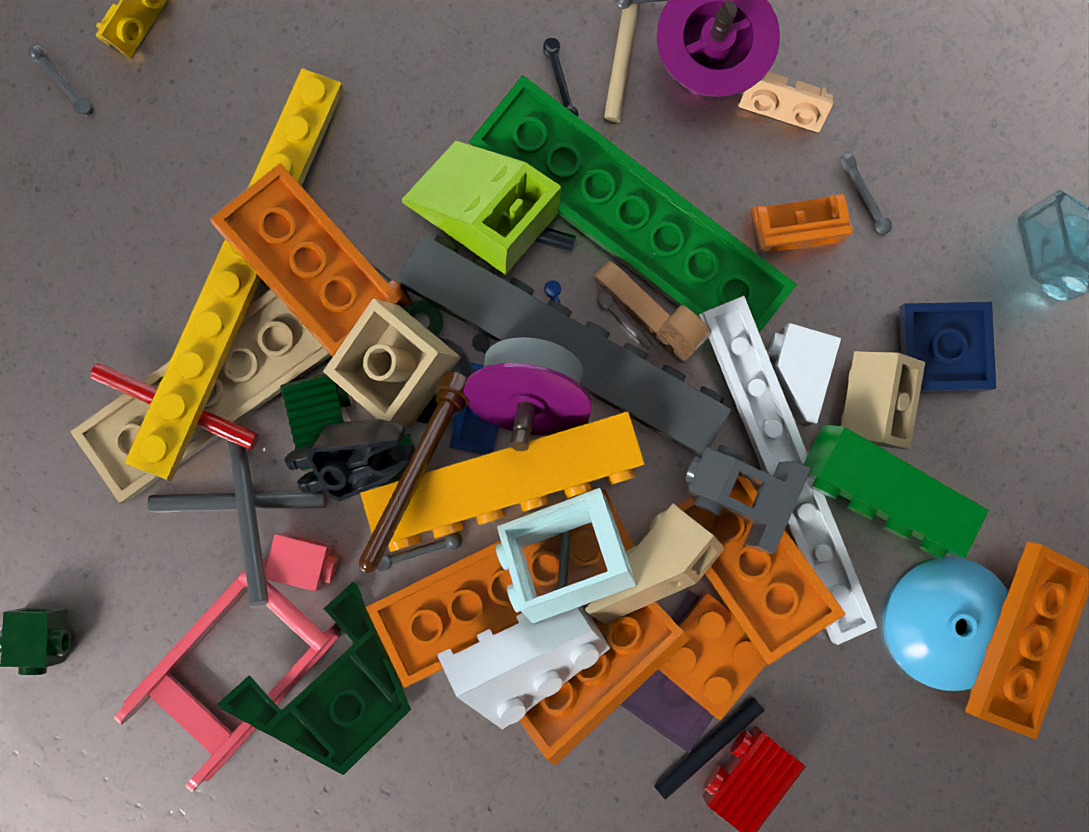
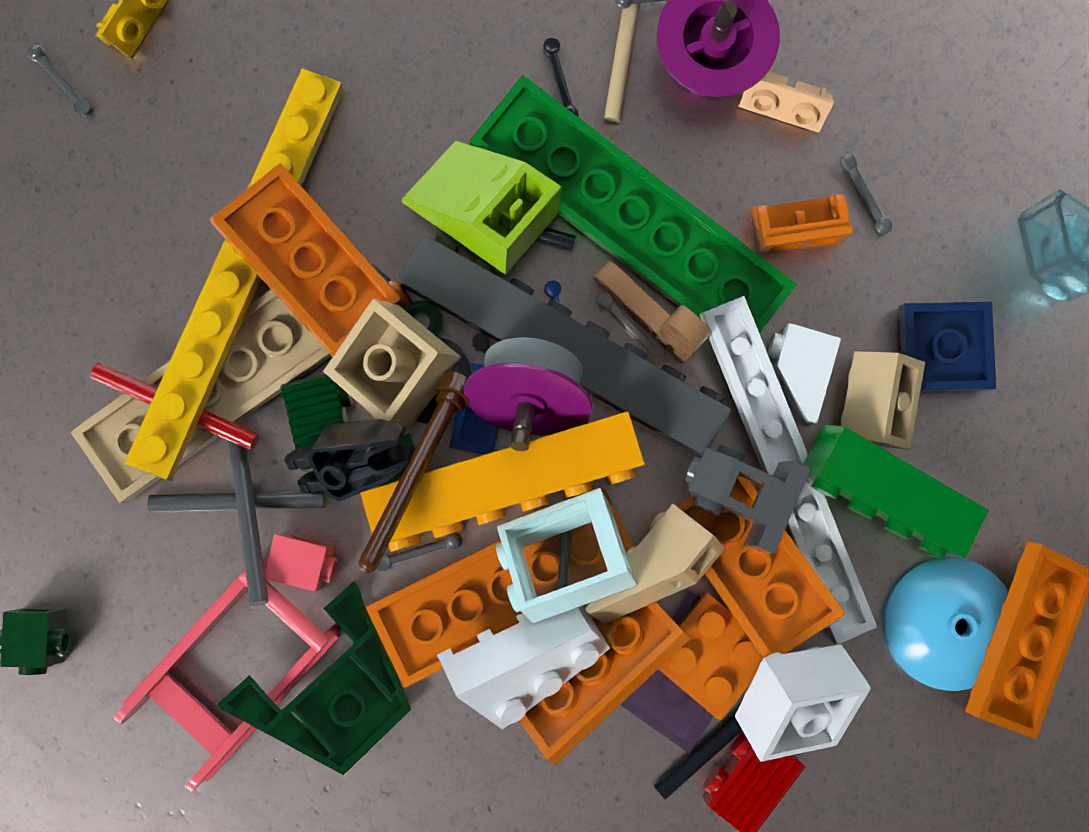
(801, 701): none -> white brick

